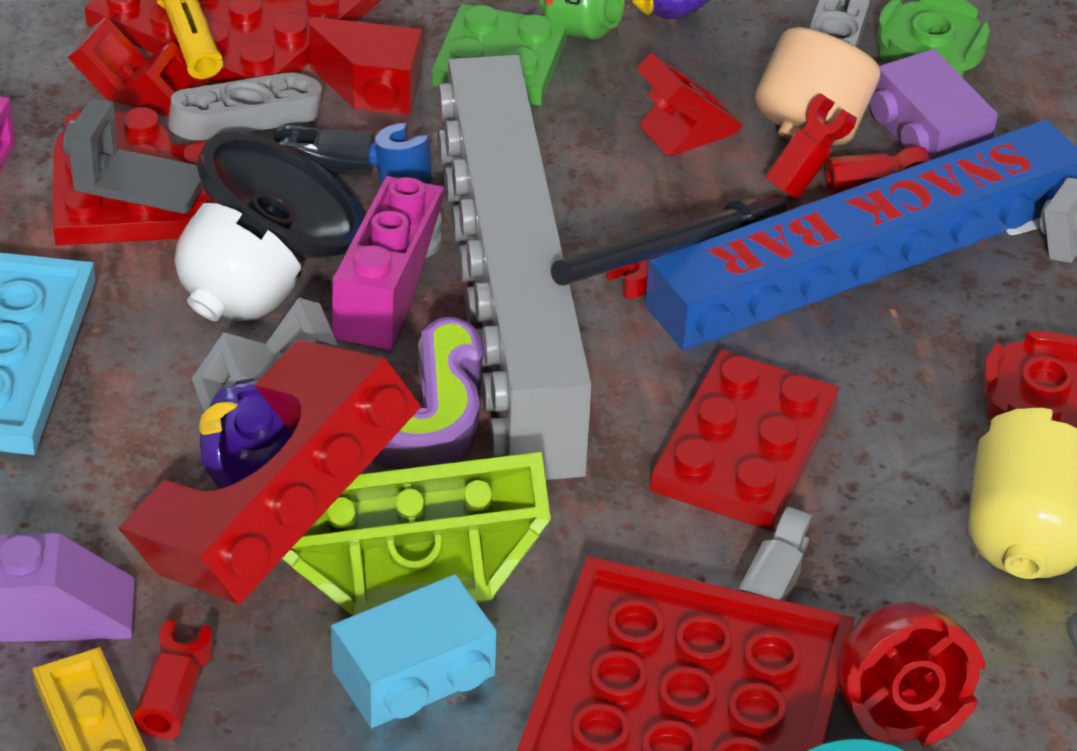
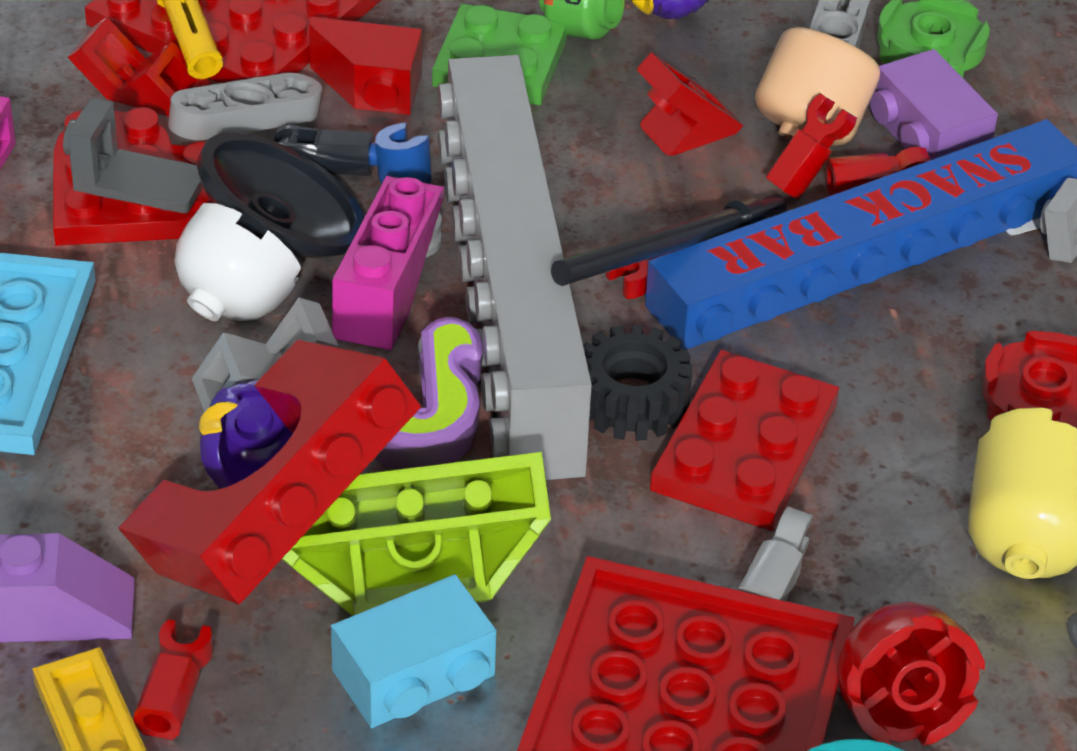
(641, 358): none -> black tyre

